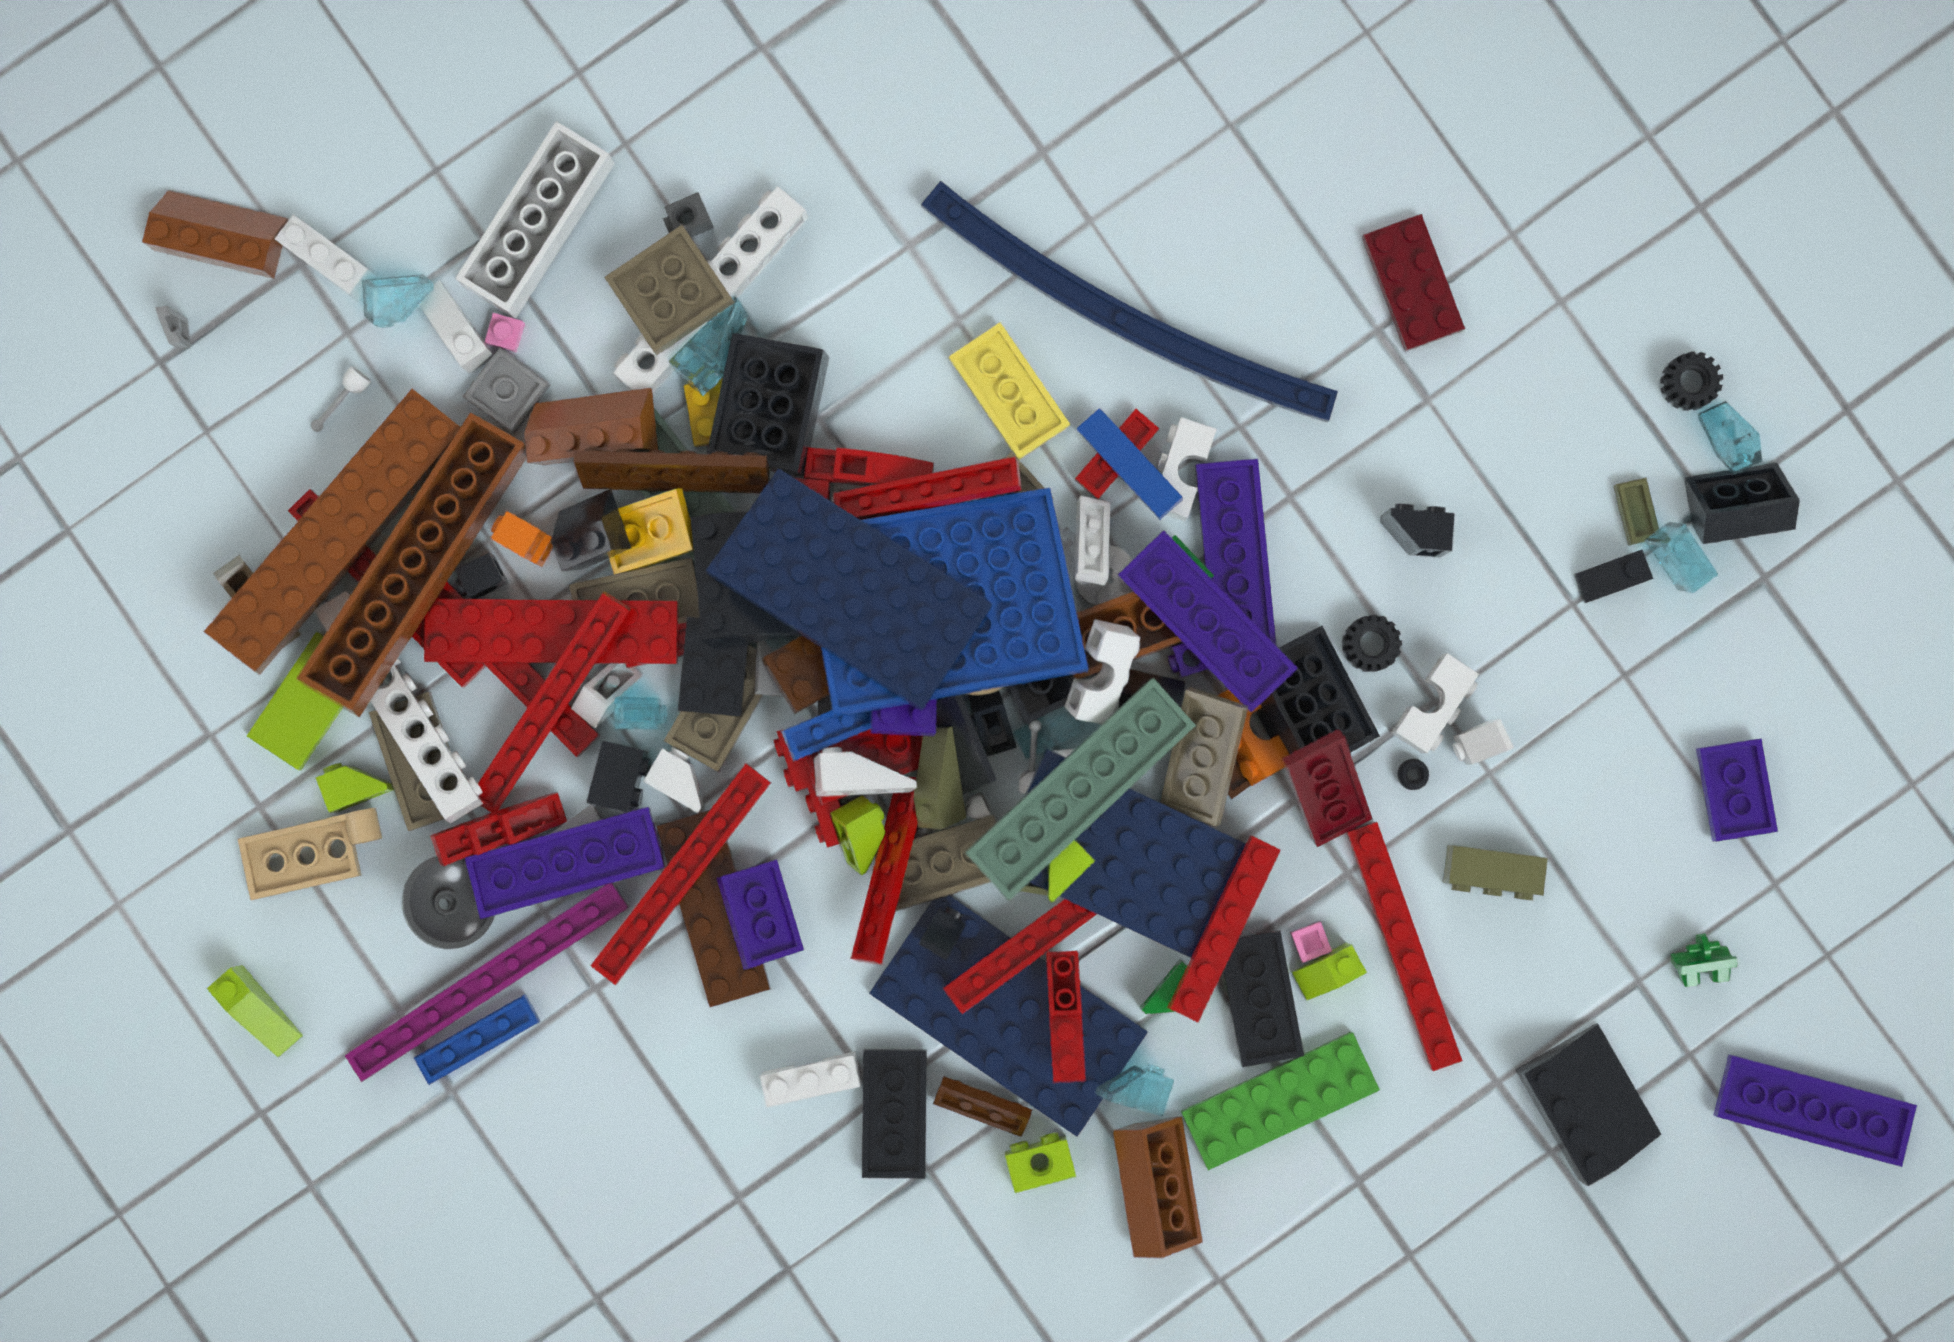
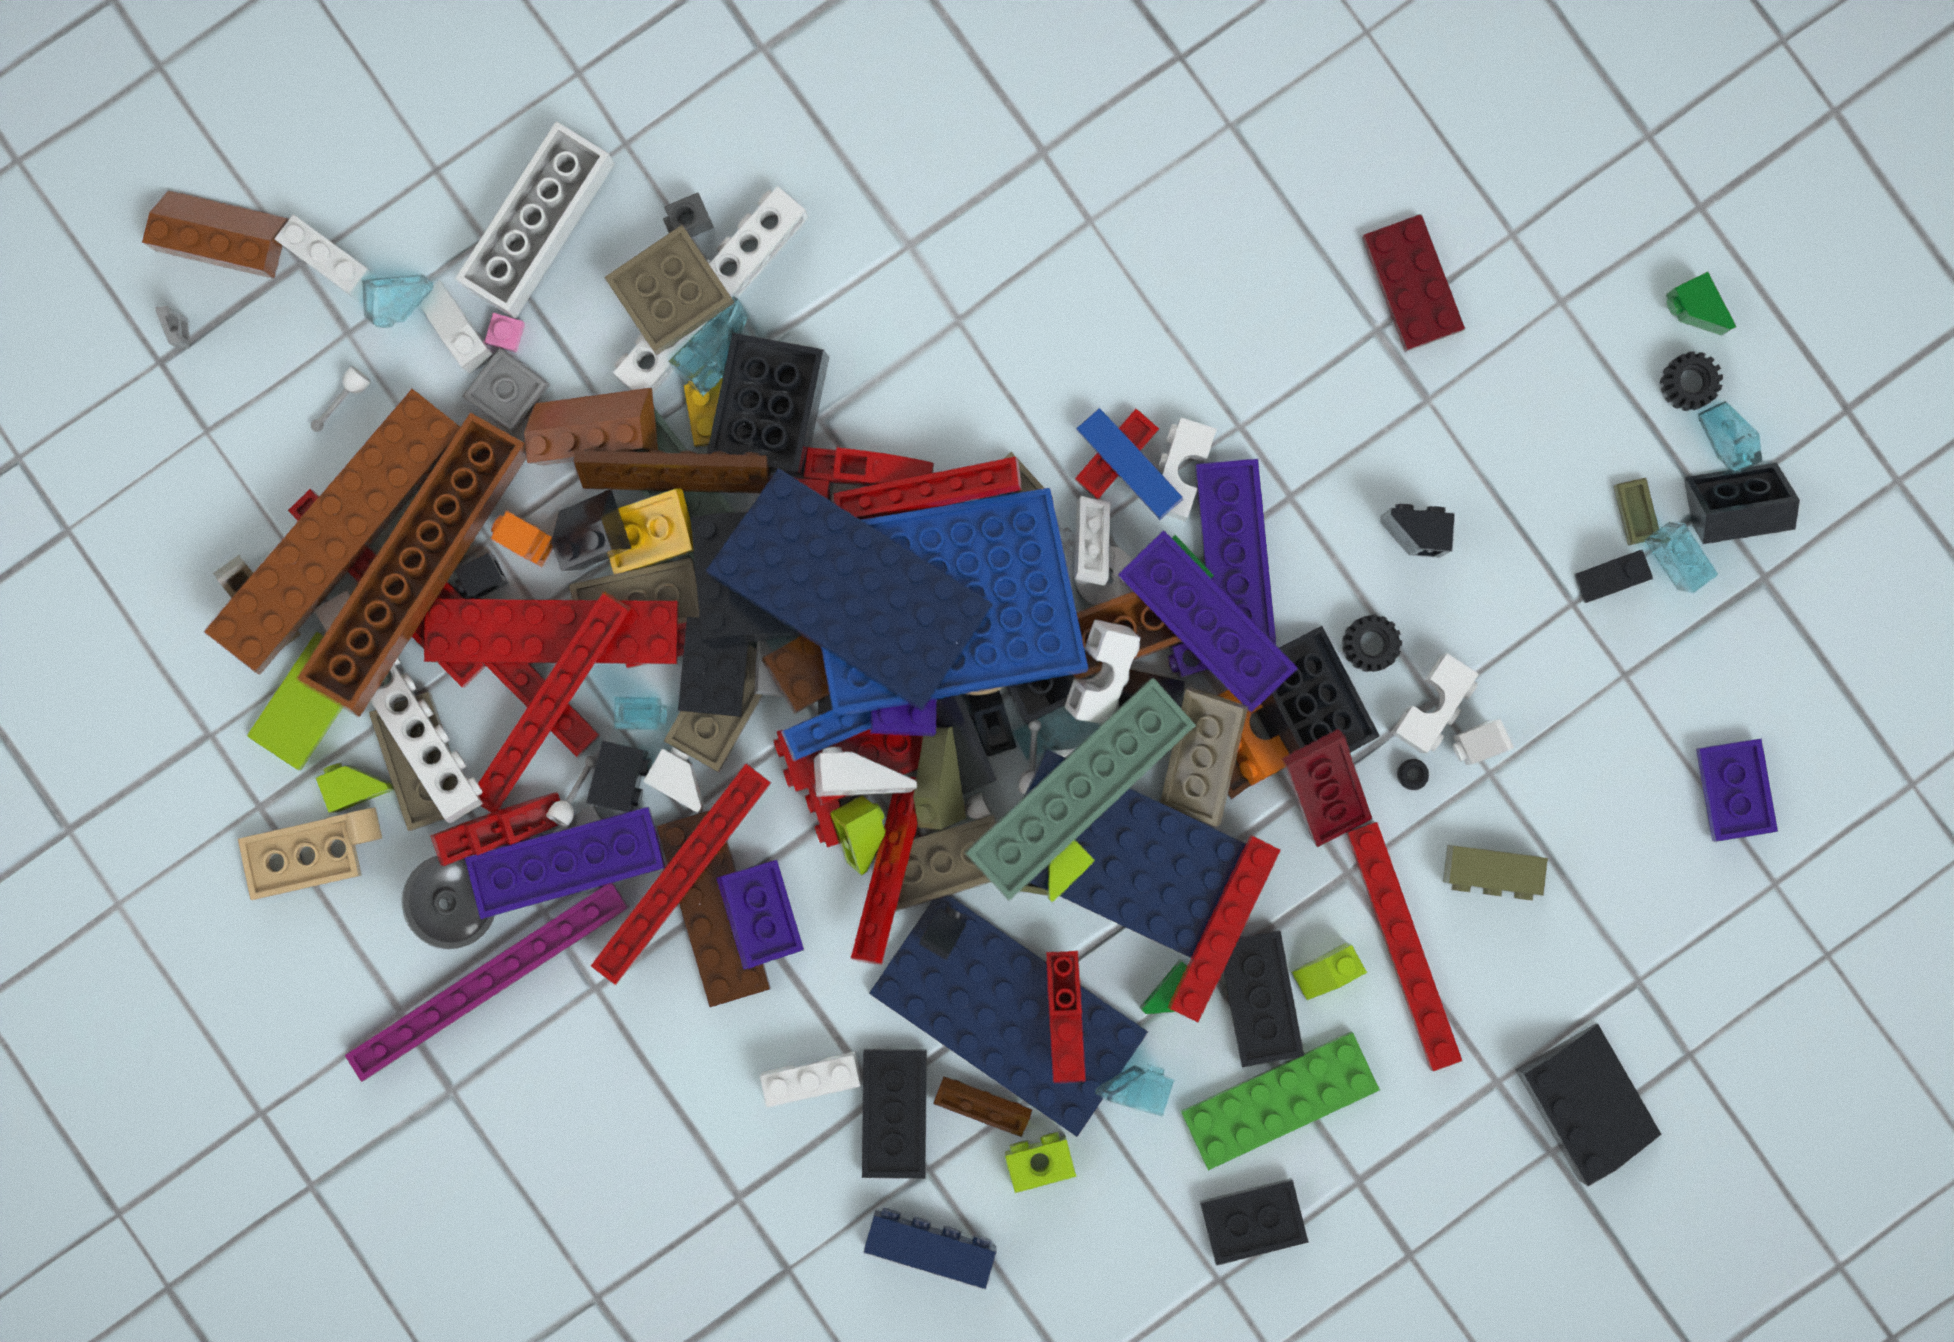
(254, 1009): lime slope -> none
(477, 1039): blue tile -> none
(562, 811): none -> hinge
(597, 696): white slope -> none
(930, 1248): none -> dark blue brick
(1009, 391): light yellow plate -> none
(1016, 954): red plate -> none
(1122, 318): dark blue piece -> none
(1157, 1187): dark orange slope -> none
(1254, 1221): none -> black plate
(1311, 941): bright pink plate -> none
(1700, 305): none -> green slope
(1704, 957): green hips -> none
(1815, 1110): dark purple plate -> none

